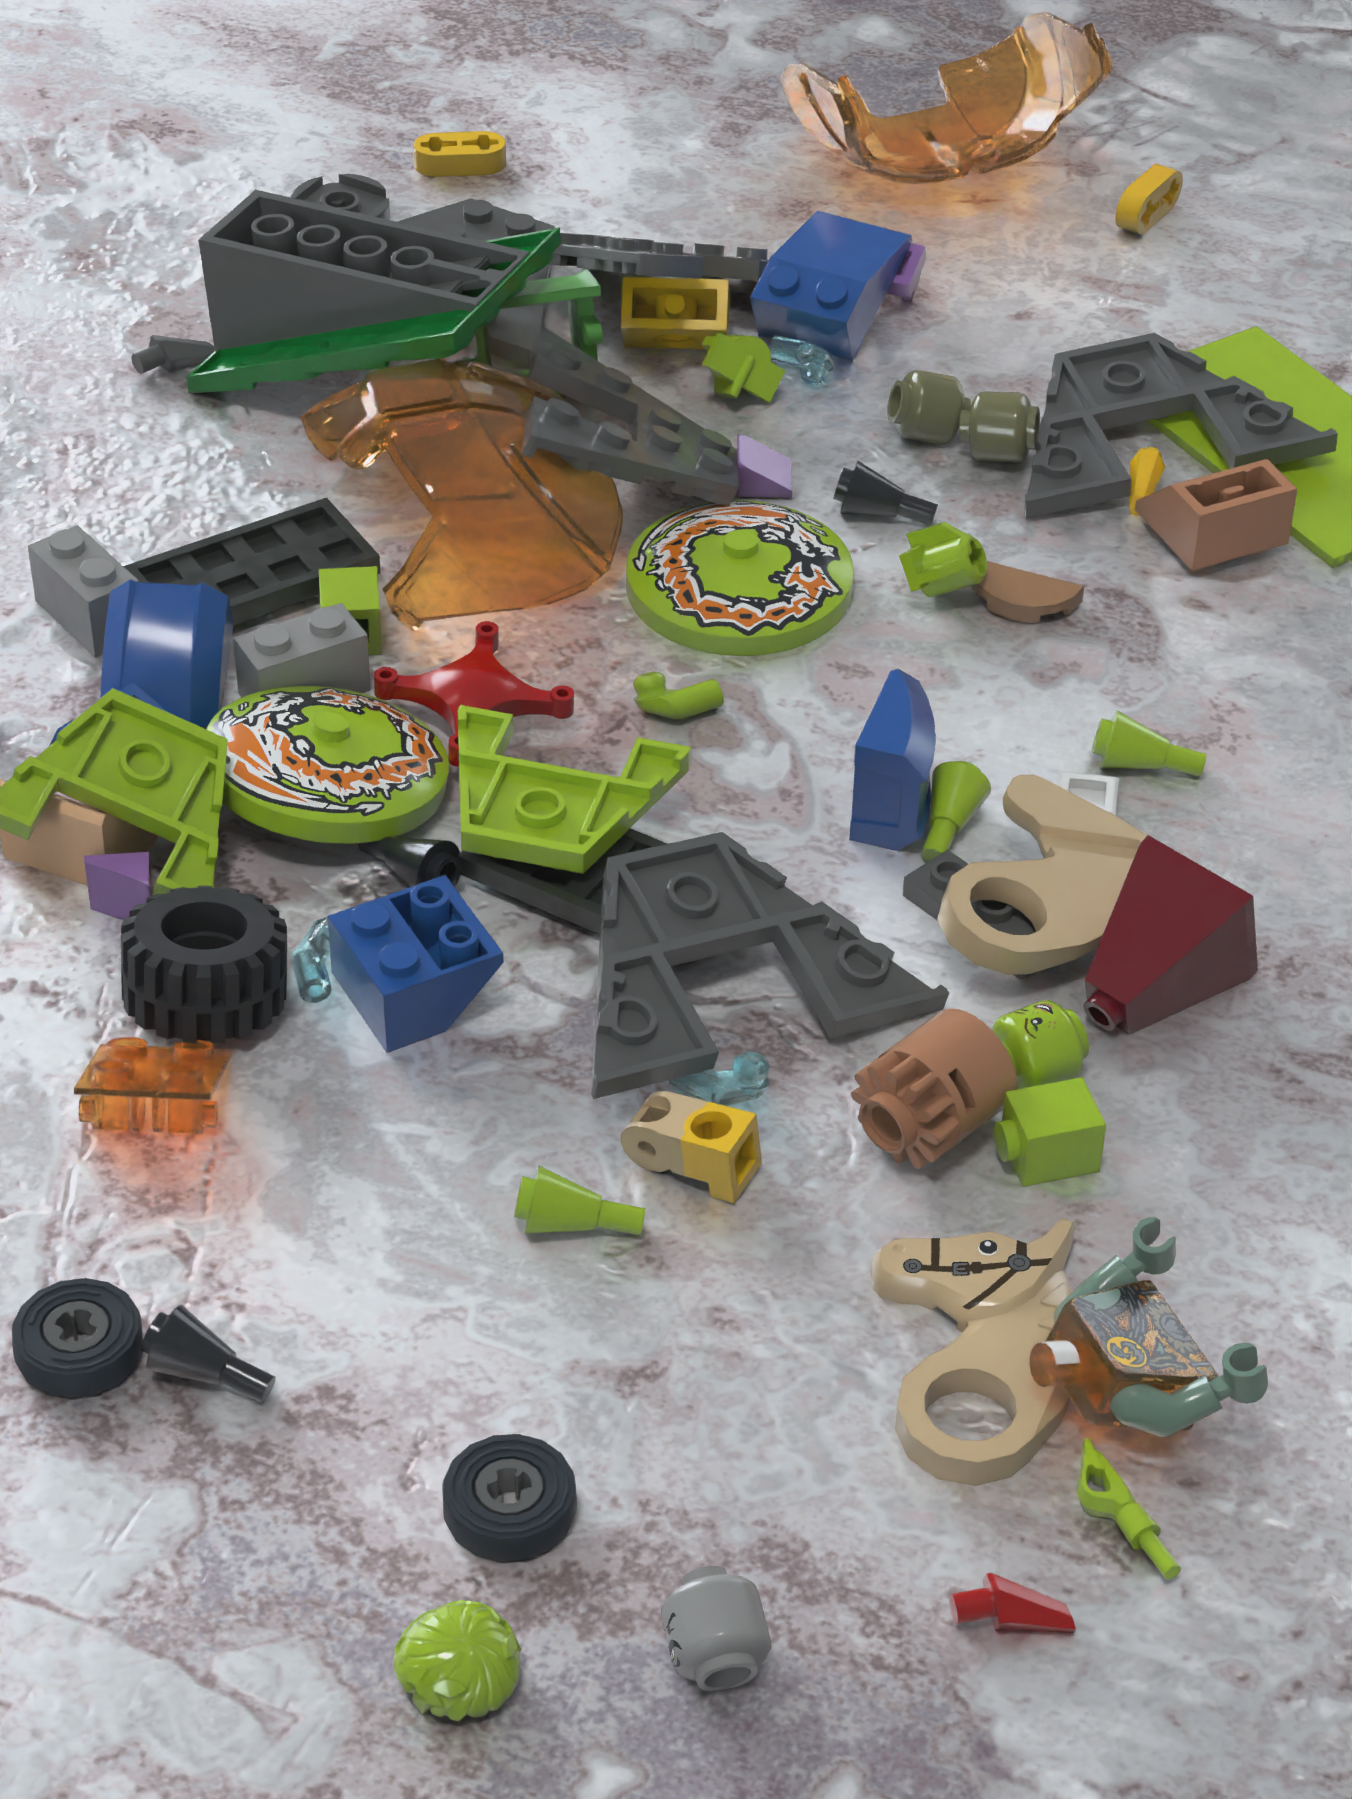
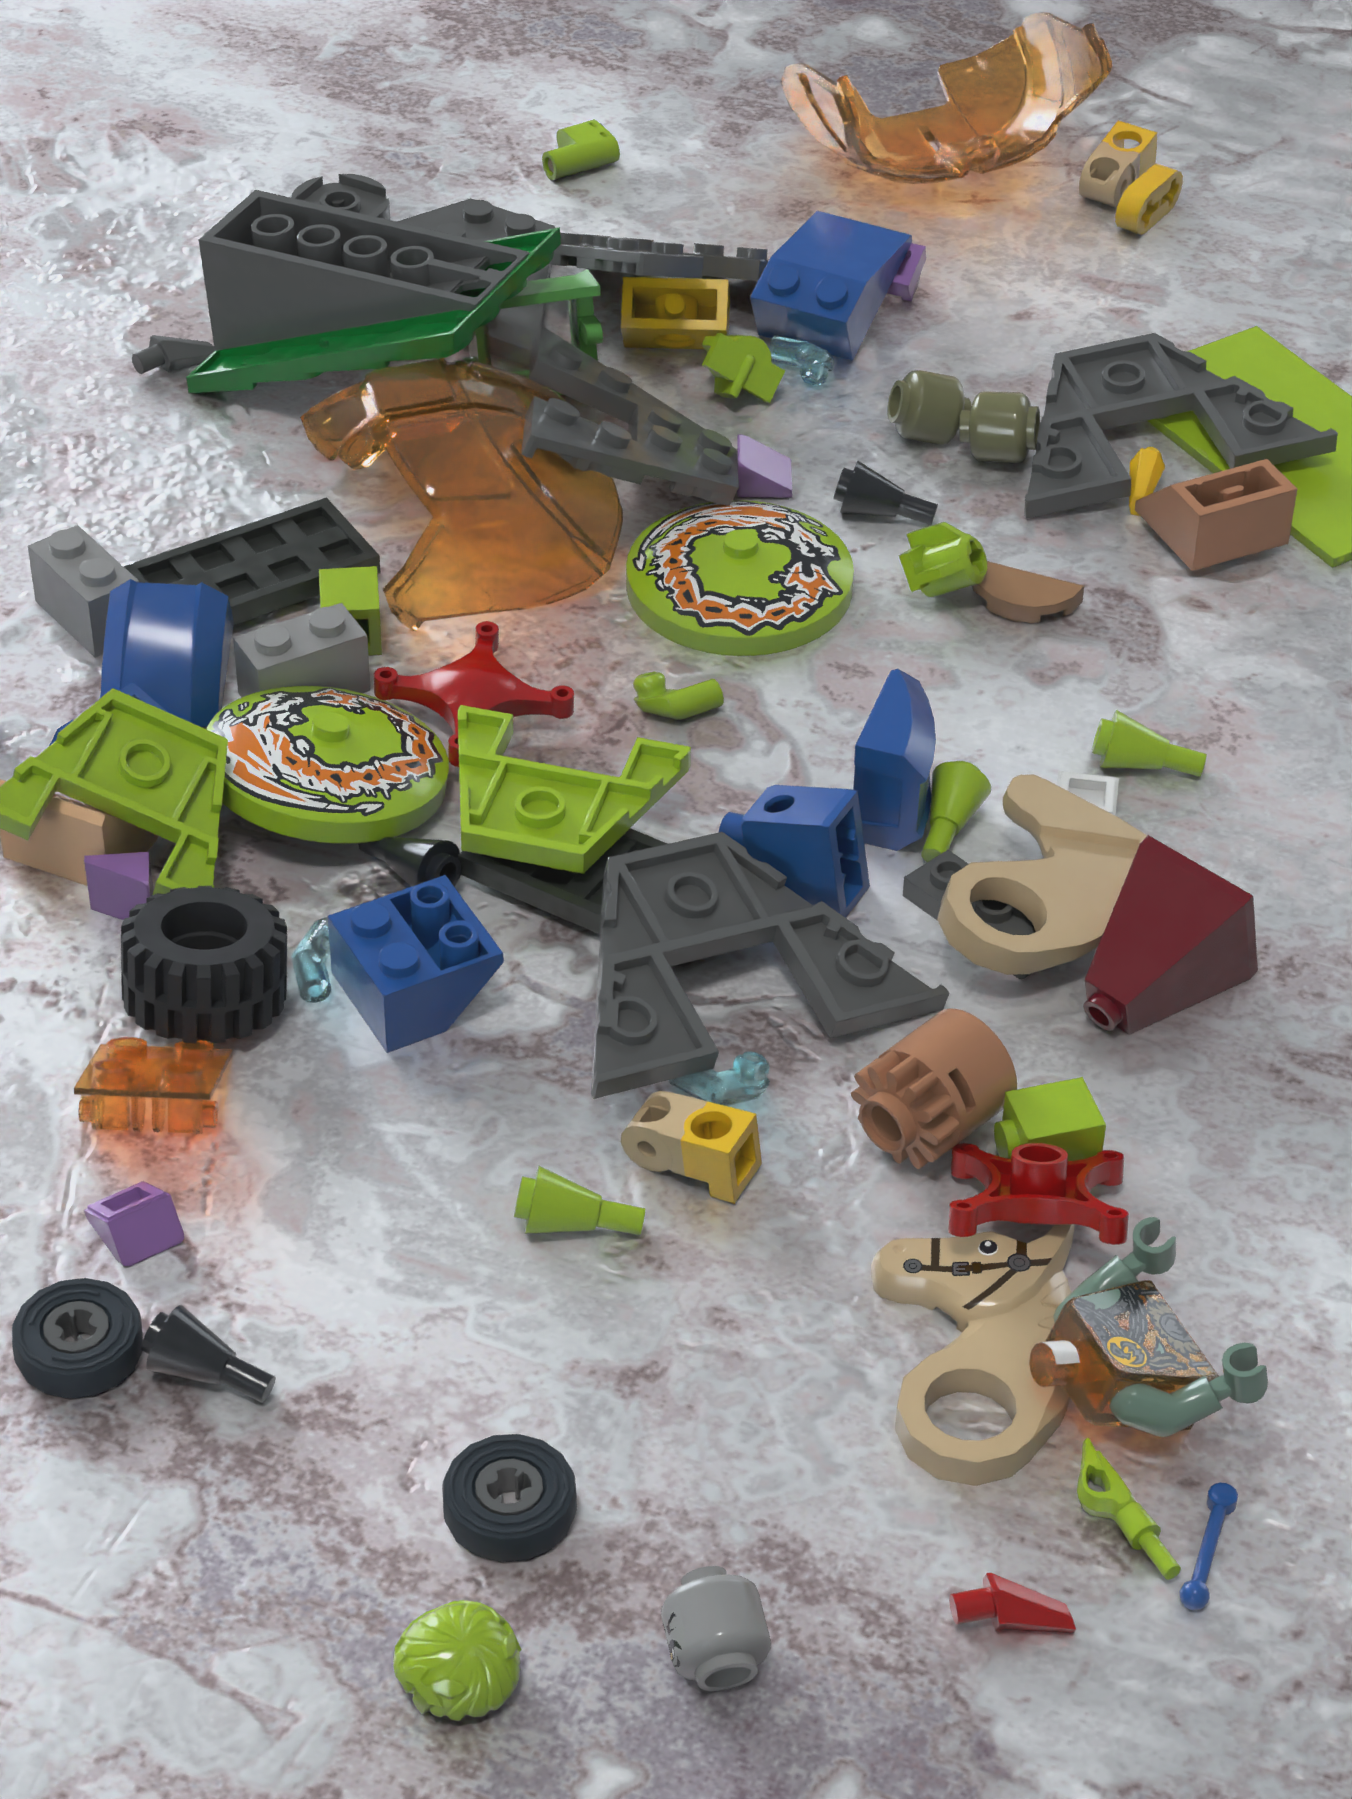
(136, 1222): none -> medium lavender slope
(459, 153): yellow beam -> none
(580, 149): none -> lime piece
(810, 839): none -> blue torso
(1038, 1189): none -> red piece
(1043, 1043): lime head -> none
(1113, 167): none -> tan leg
(1221, 1501): none -> blue hinge

